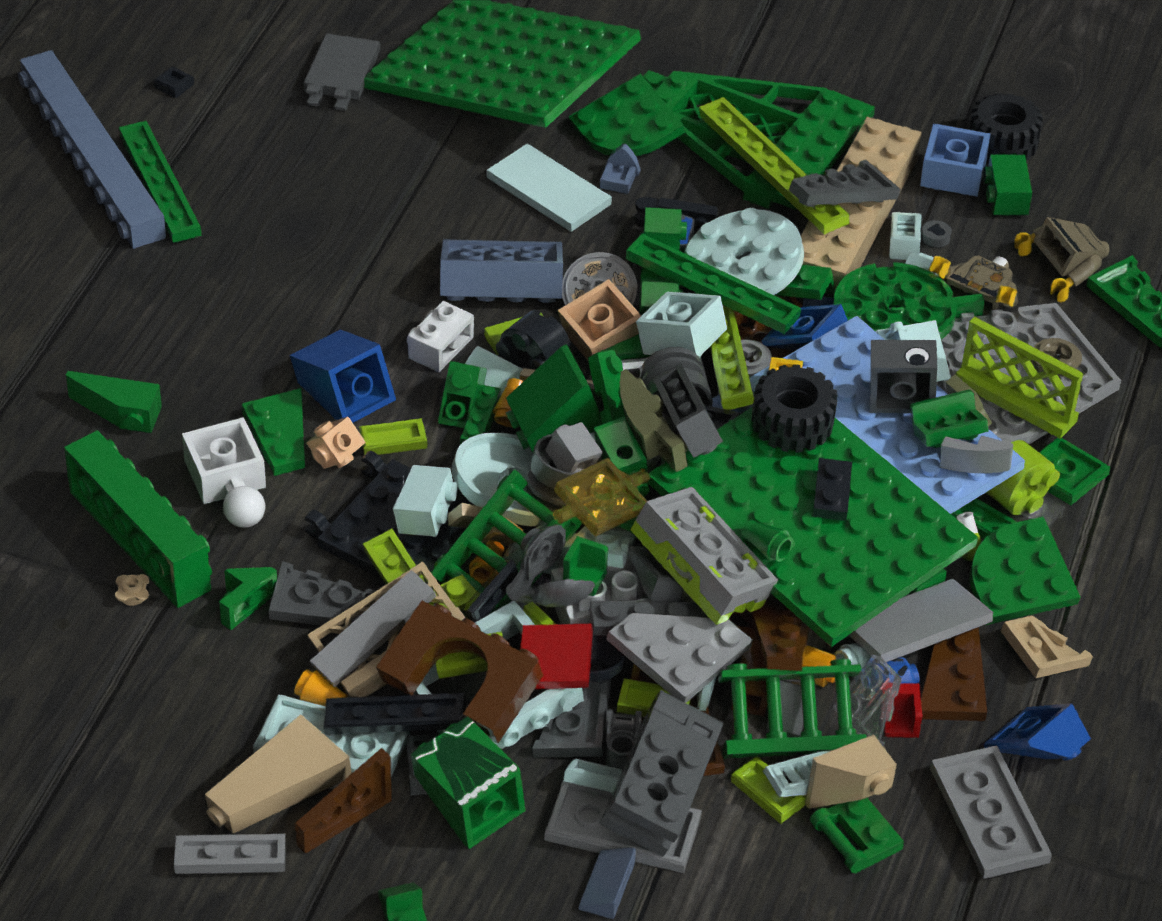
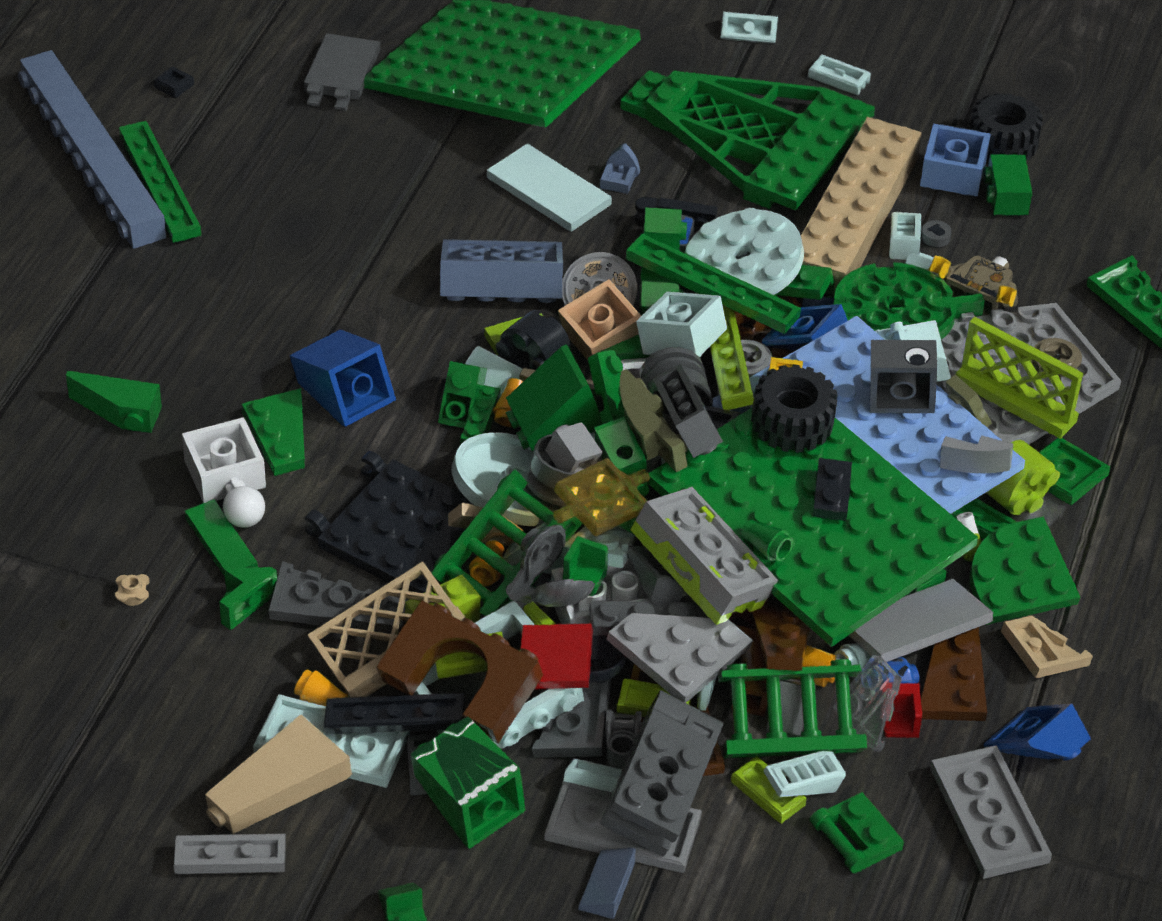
(138, 518): green brick -> none
(219, 537): none -> green tile
(335, 443): light nougat brick -> none
(348, 803): reddish brown wing -> none
(372, 629): light grey tile -> none
(389, 556): lime plate -> none
(394, 437): lime tile -> none
(425, 500): light aqua brick -> none
(440, 336): white brick -> none
(490, 592): black slope -> none
(628, 116): green plate -> none
(749, 27): none -> light aqua slope
(768, 161): lime plate -> none
(839, 74): none -> light aqua tile
(846, 186): dark grey wing -> none
(850, 773): tan slope -> none
(947, 416): green bracket -> none
(1069, 248): dark tan torso -> none

